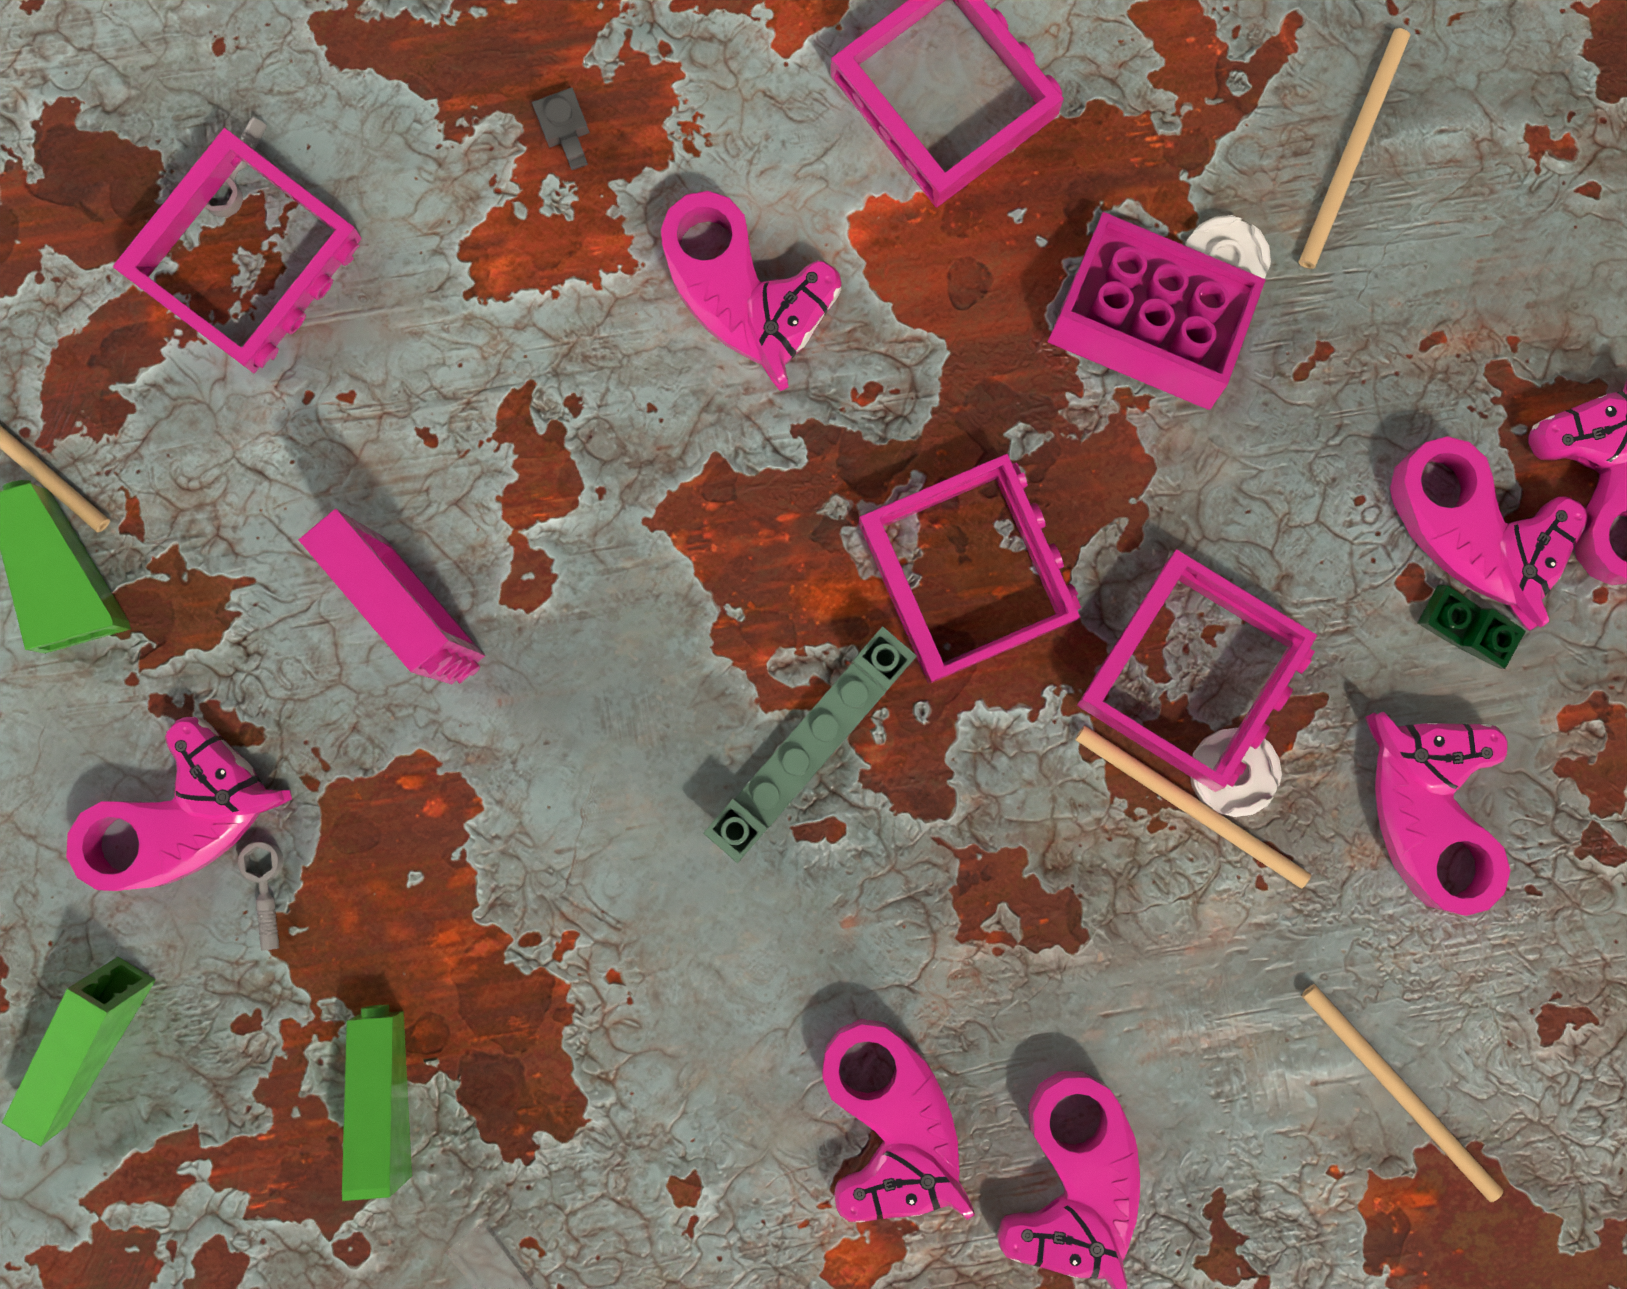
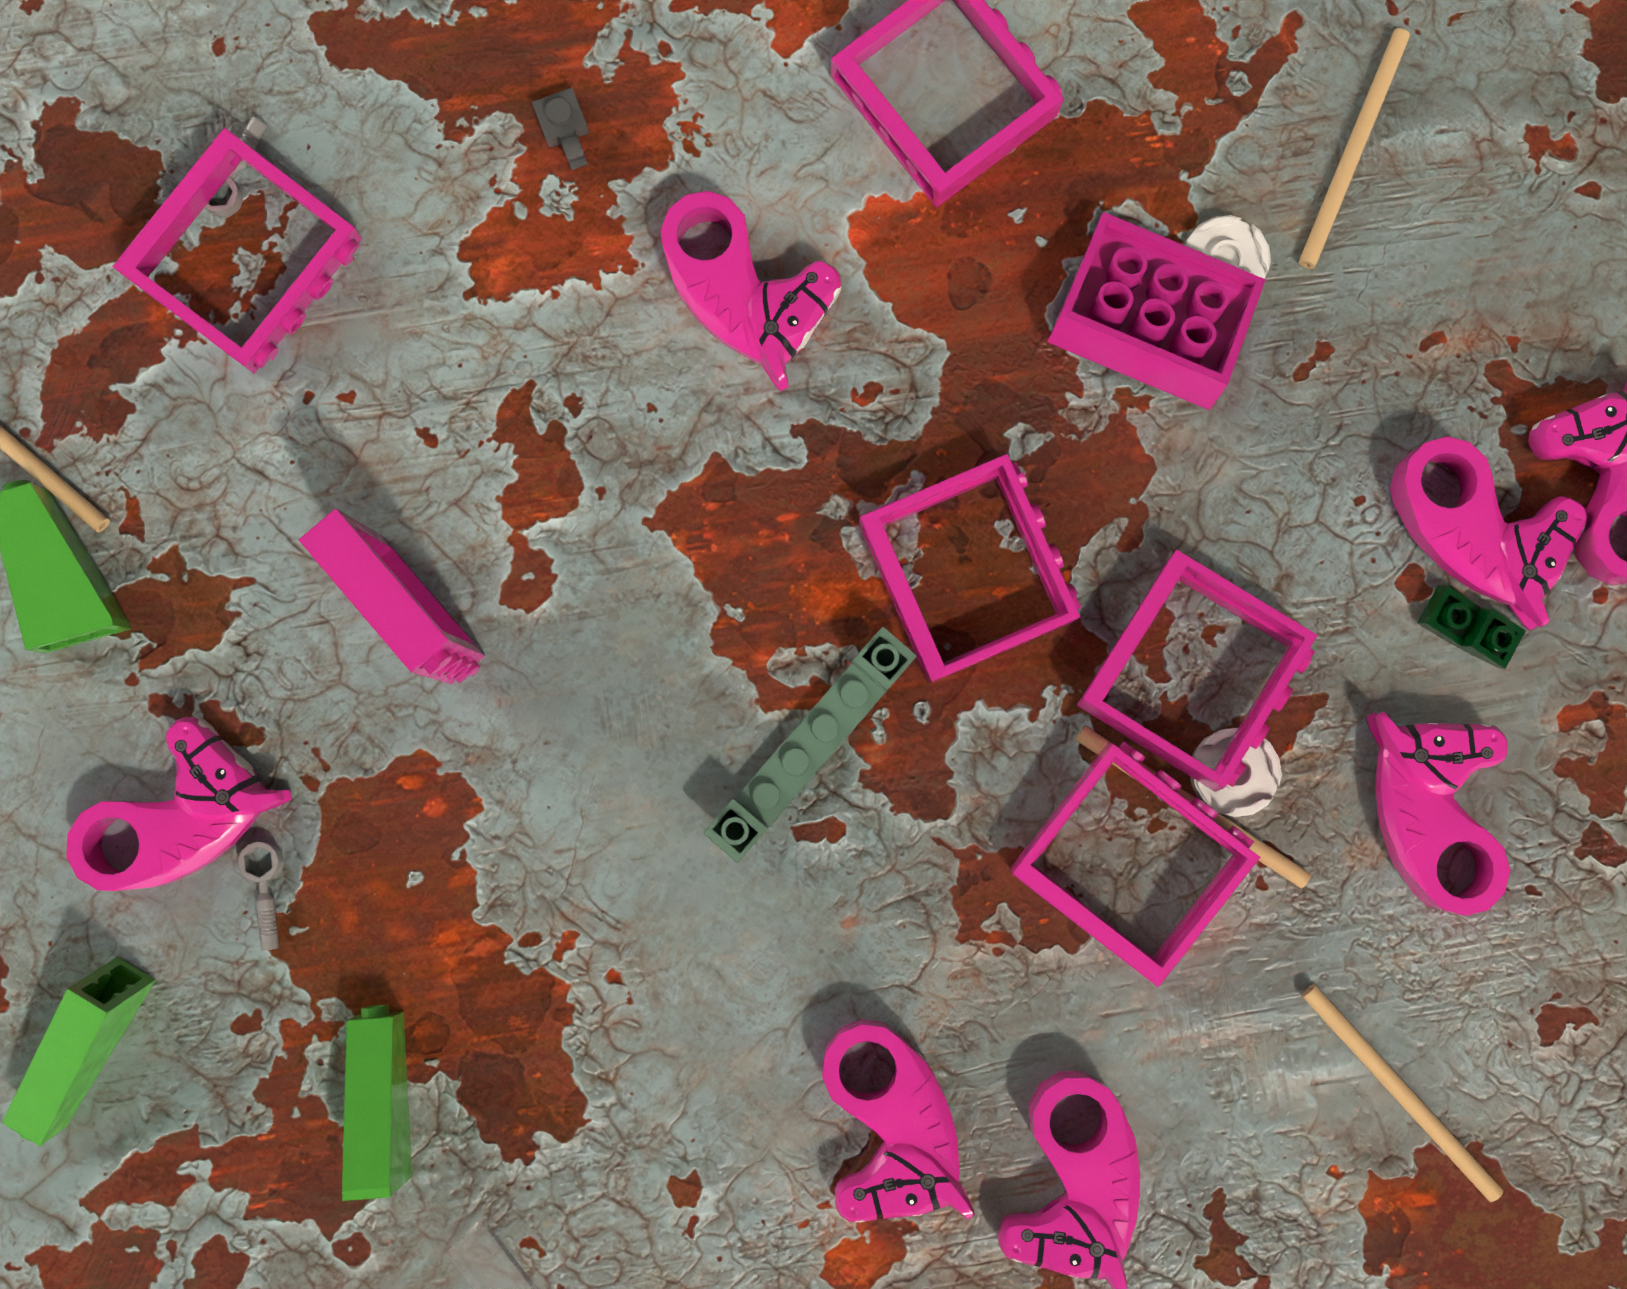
(1158, 966): none -> dark pink window

